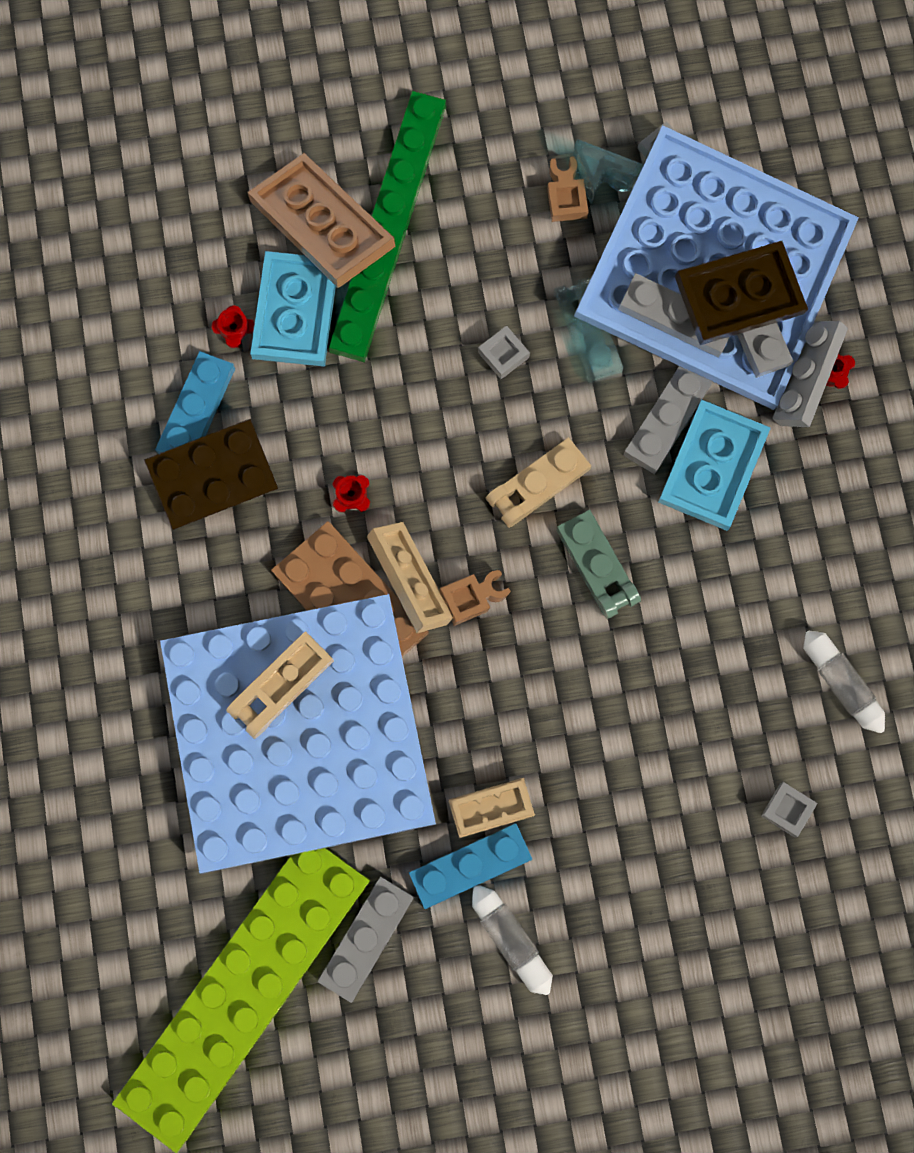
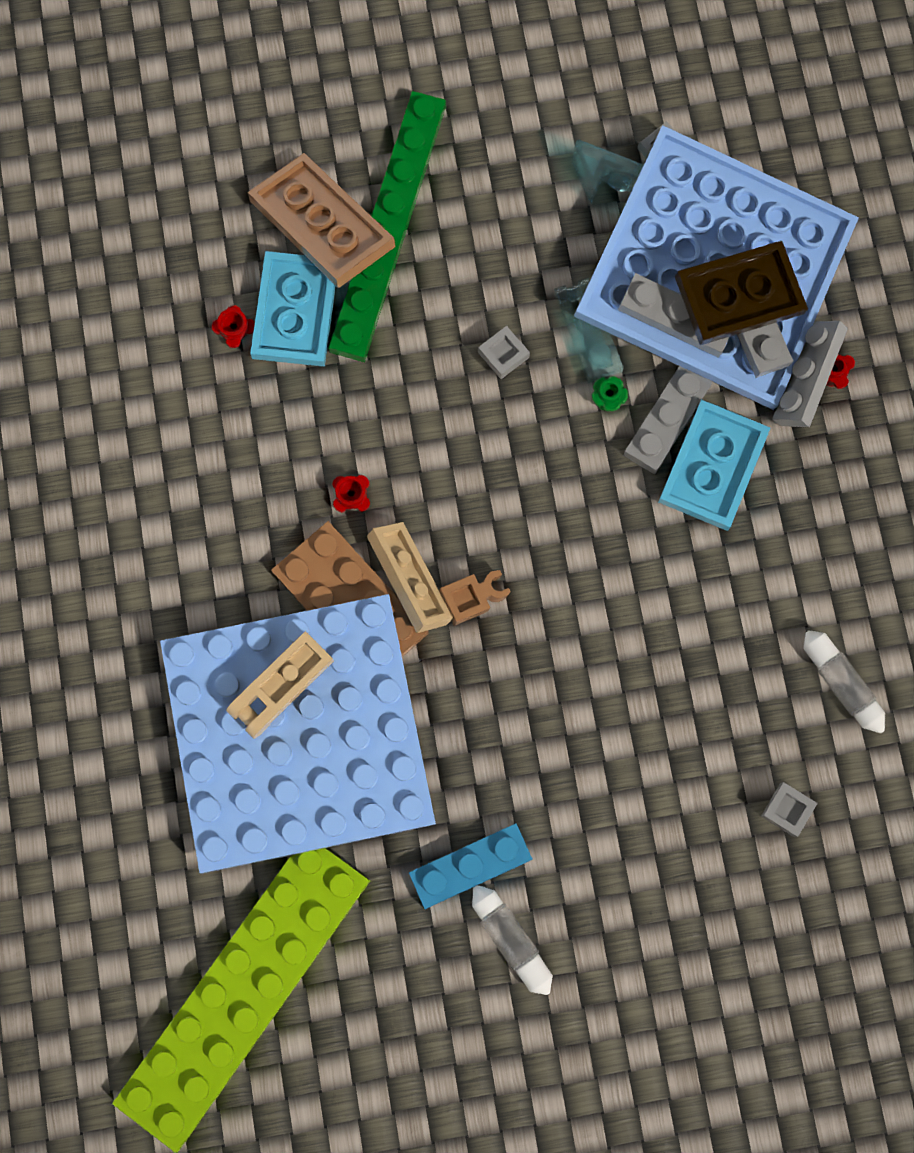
(197, 402): dark azure plate -> none
(211, 474): dark brown plate -> none
(365, 939): light grey plate -> none
(491, 807): tan plate -> none
(539, 482): tan plate -> none
(566, 195): medium nougat plate -> none
(597, 563): sand green plate -> none
(606, 402): none -> green plate

